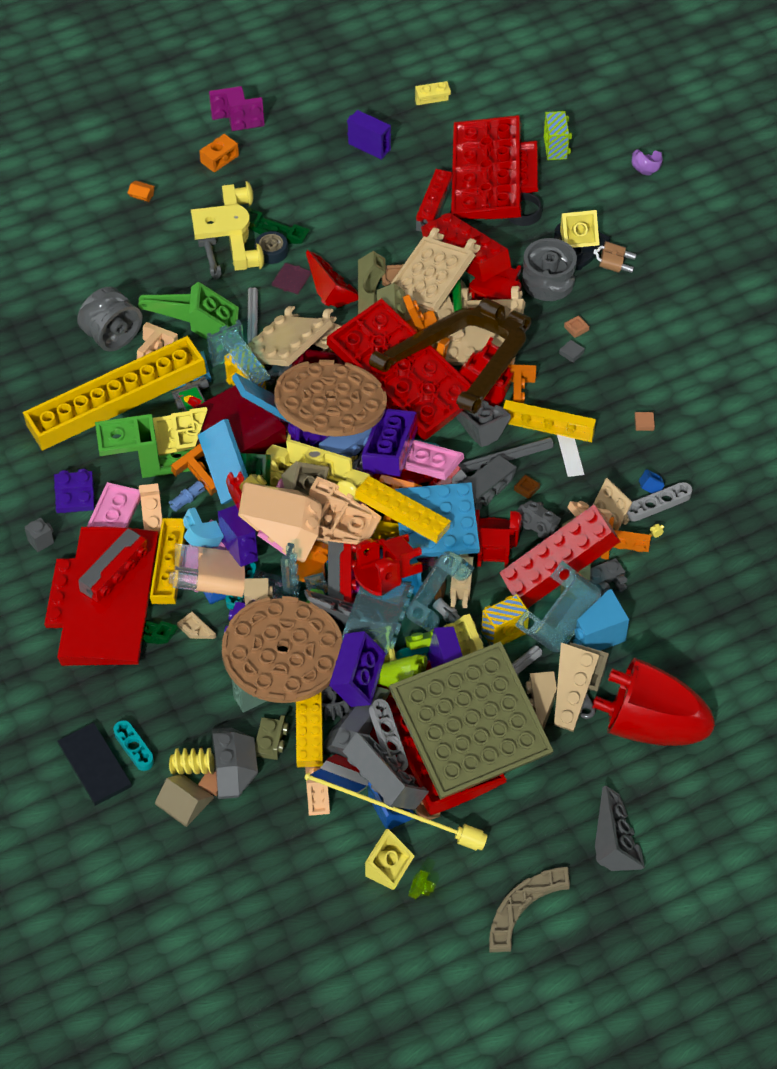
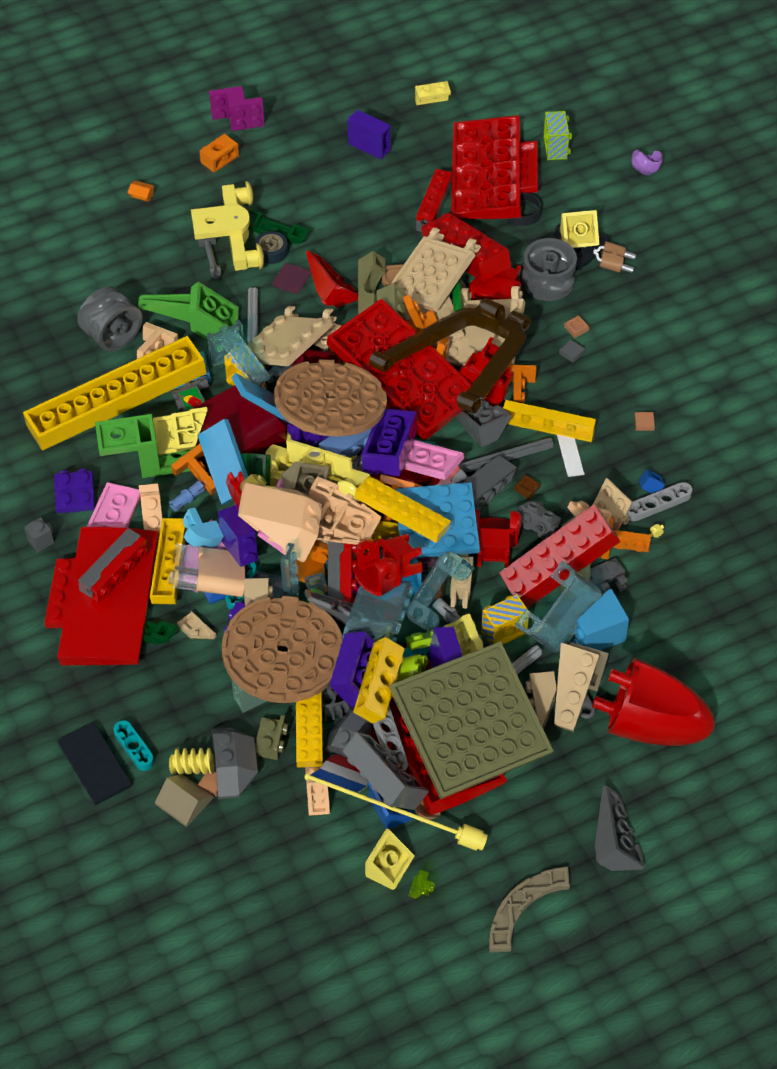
(379, 675): none -> yellow brick

